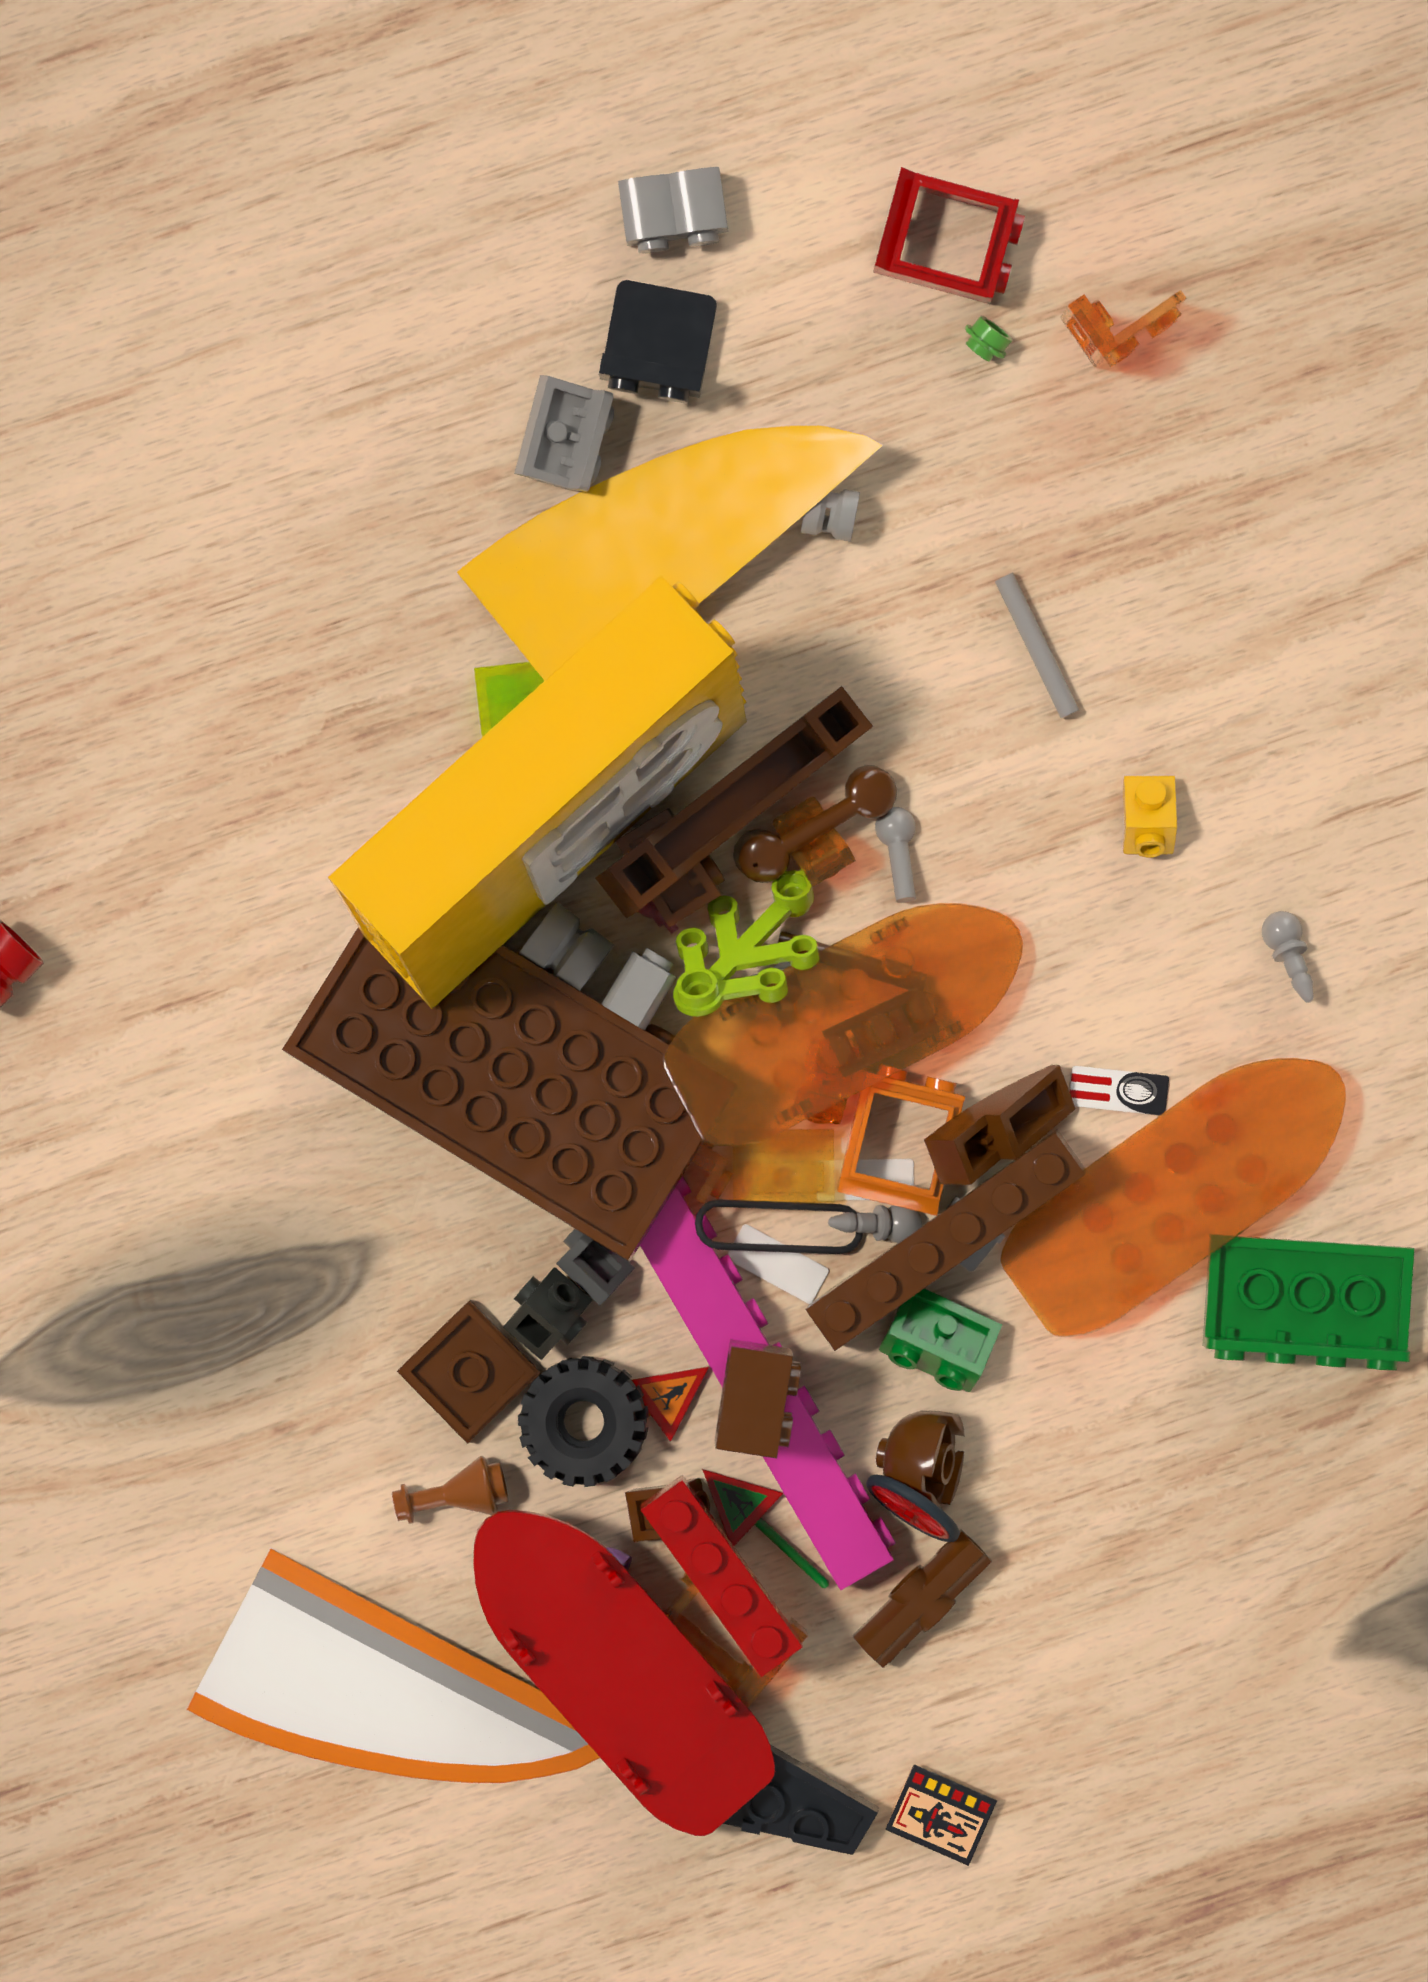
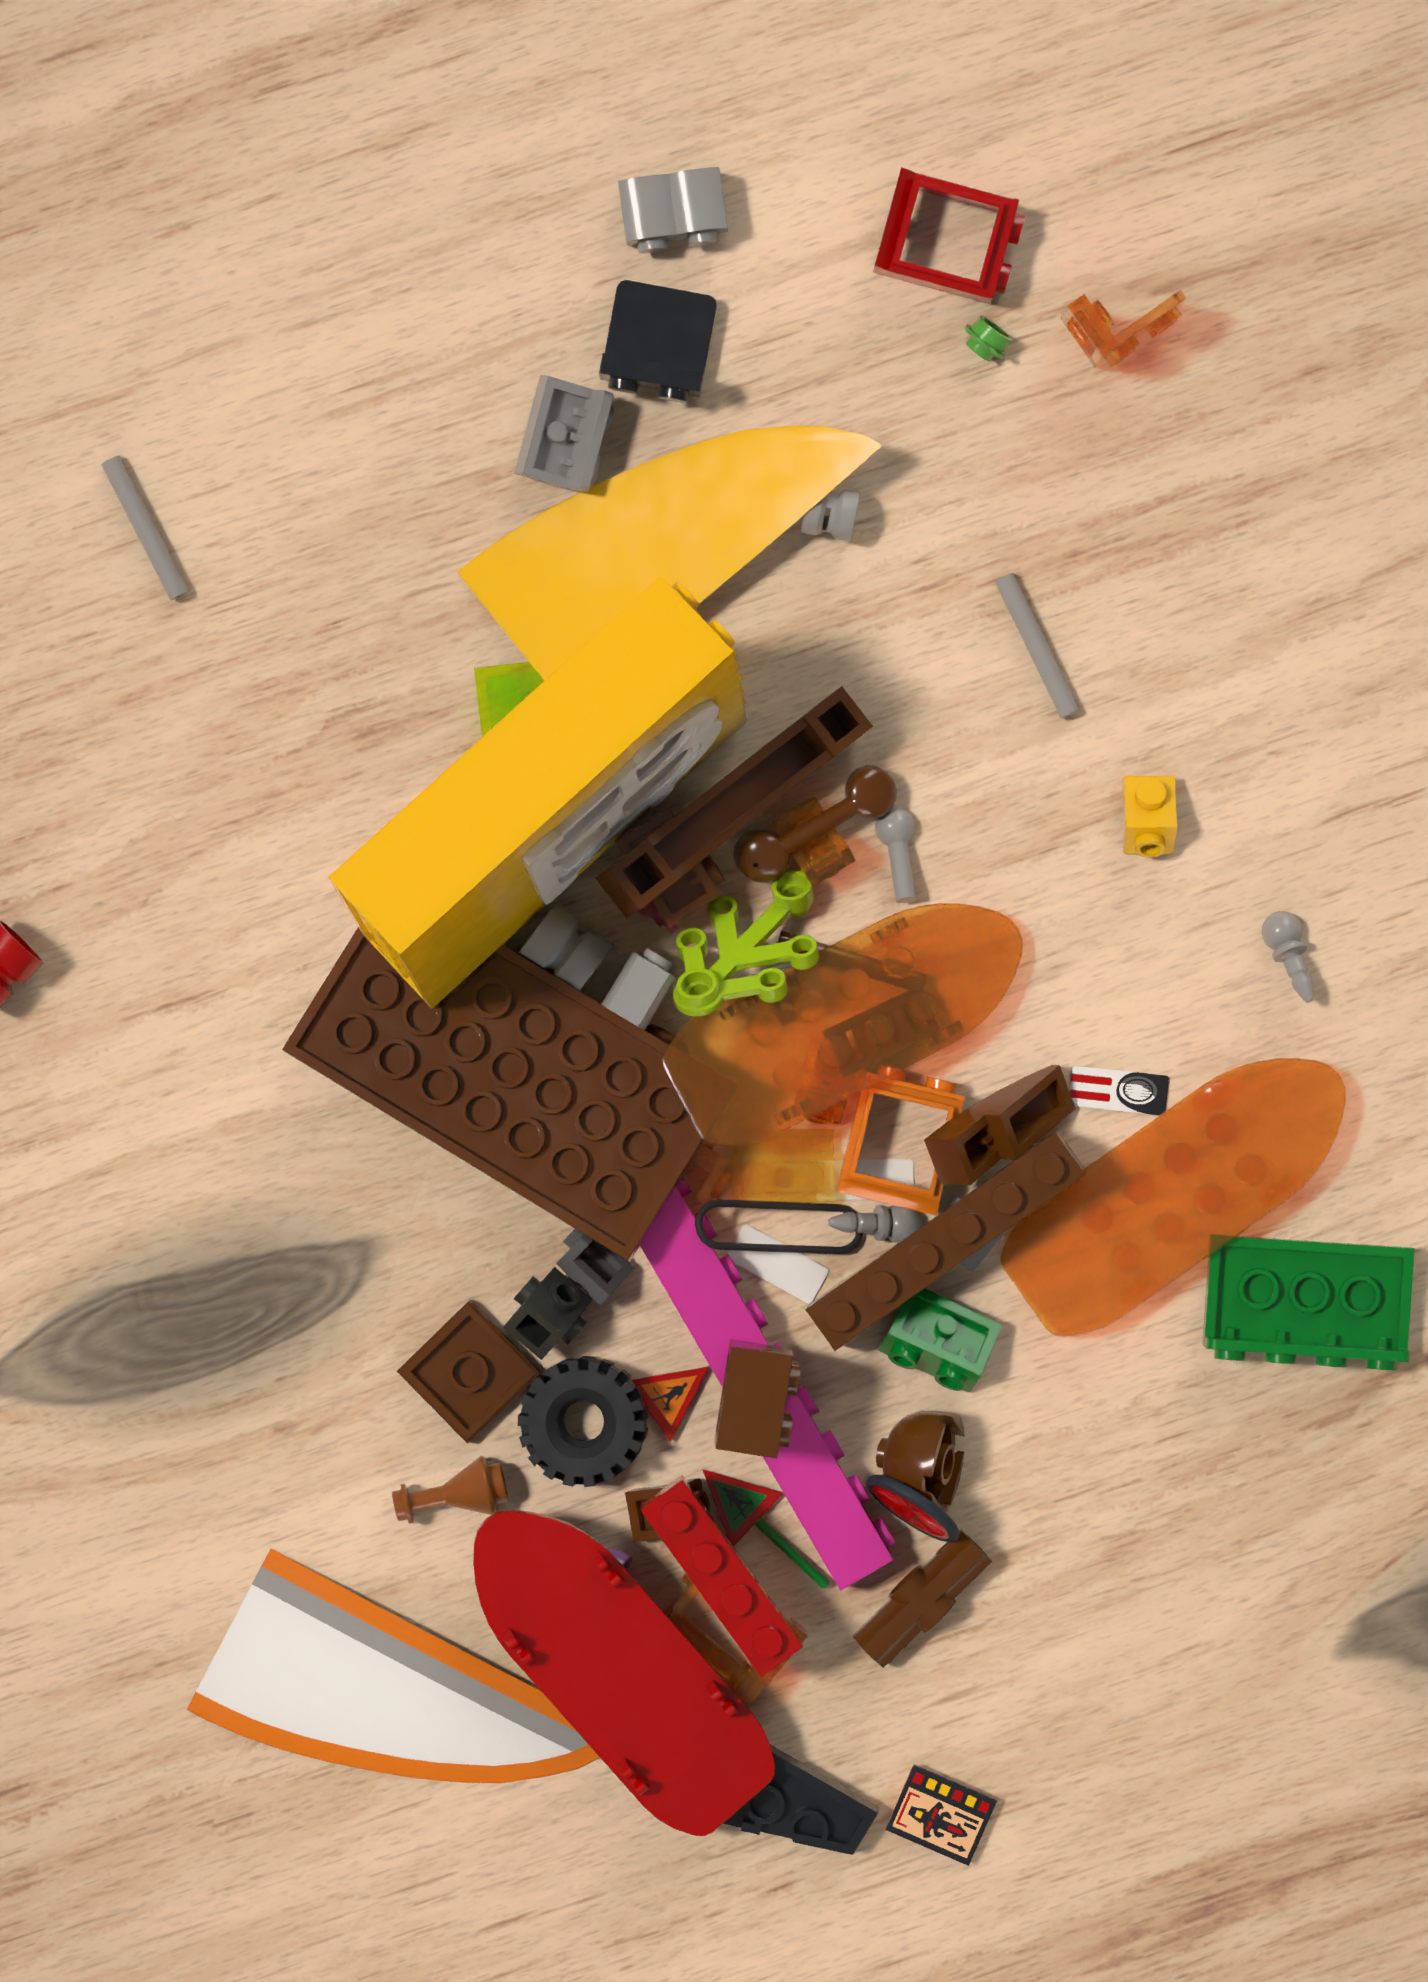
(144, 527): none -> light grey bar

